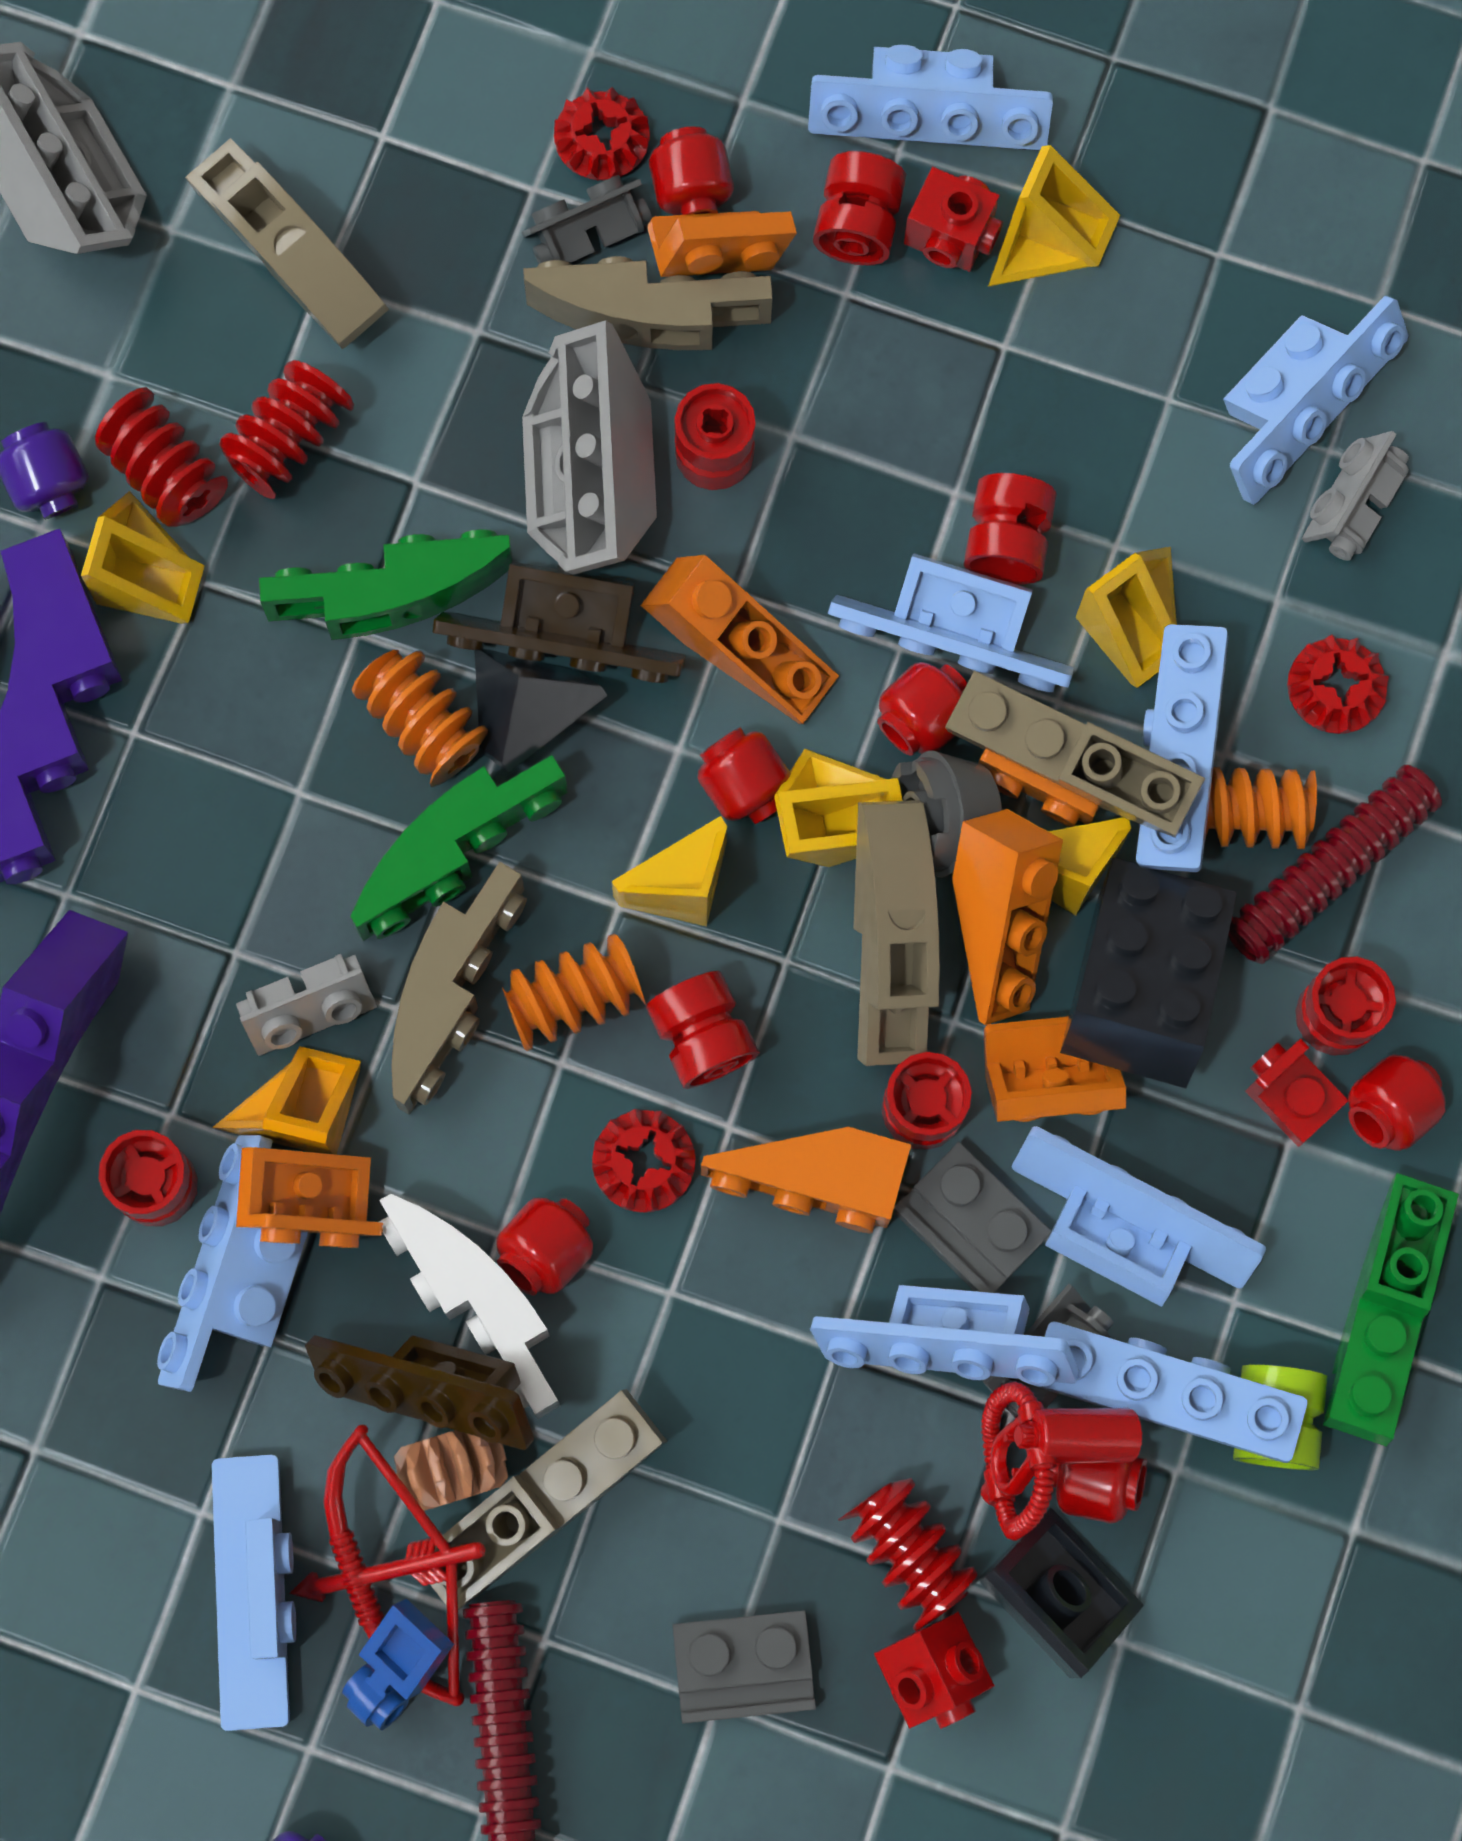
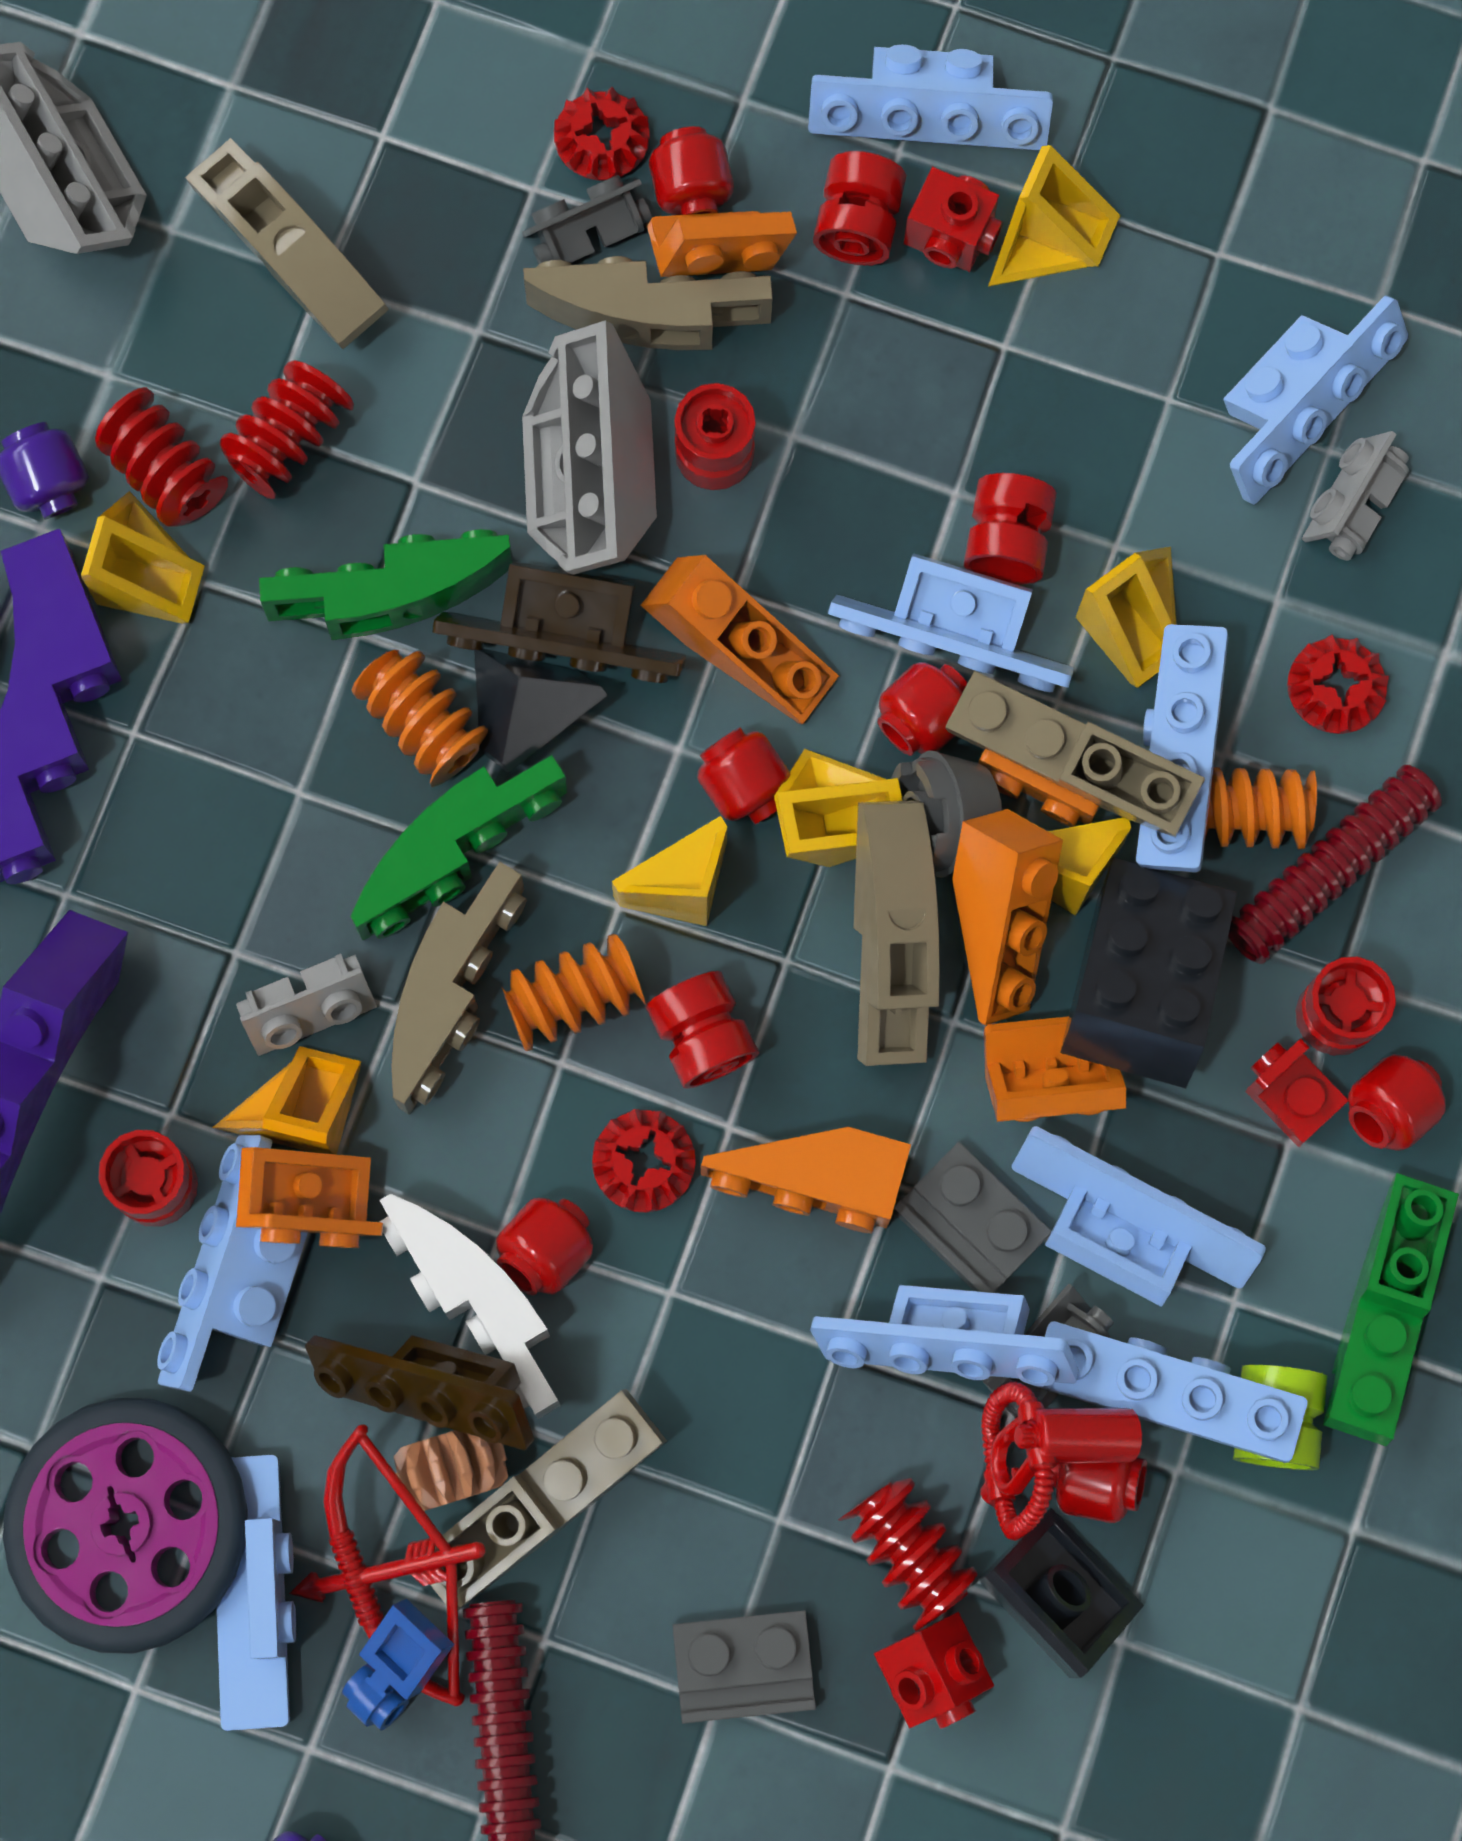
(211, 1539): none -> wedge
(926, 1100): red wheel -> none

